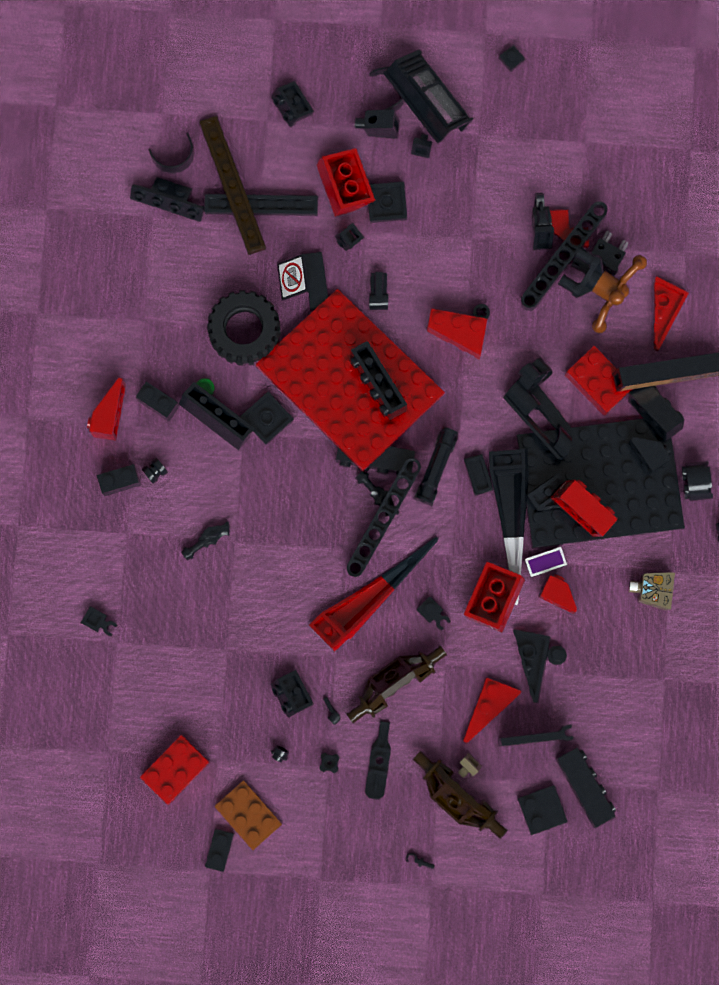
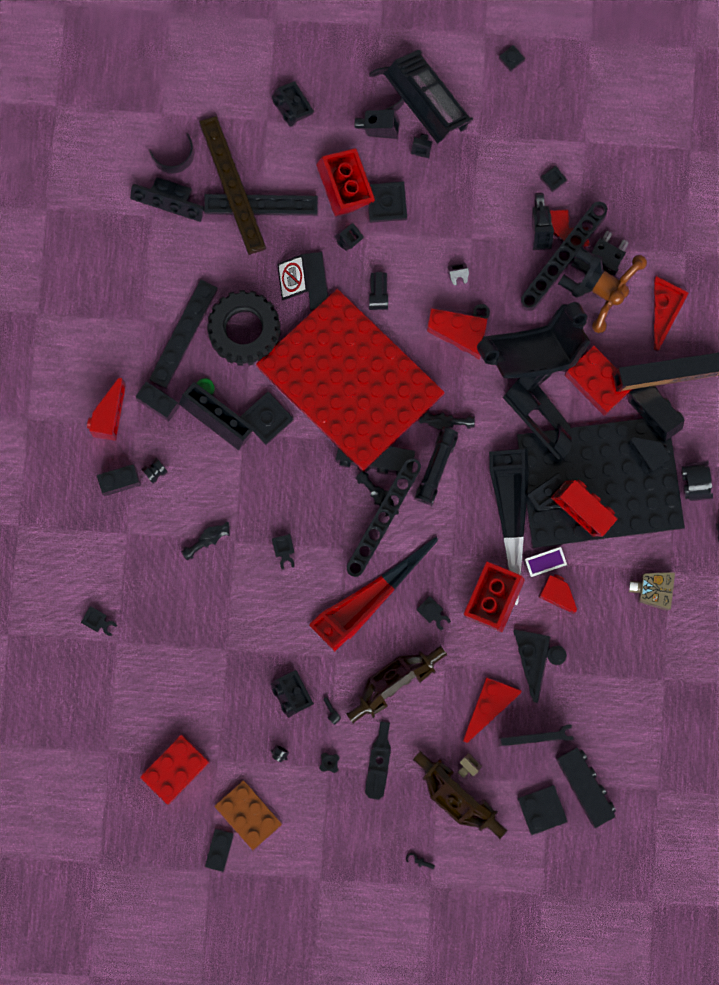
(183, 334): none -> black plate
(283, 548): none -> black plate
(378, 380): black brick -> none
(441, 420): none -> black piece
(458, 270): none -> tile
(478, 474): black tile -> none
(539, 349): none -> black panel
(553, 179): none -> black tile

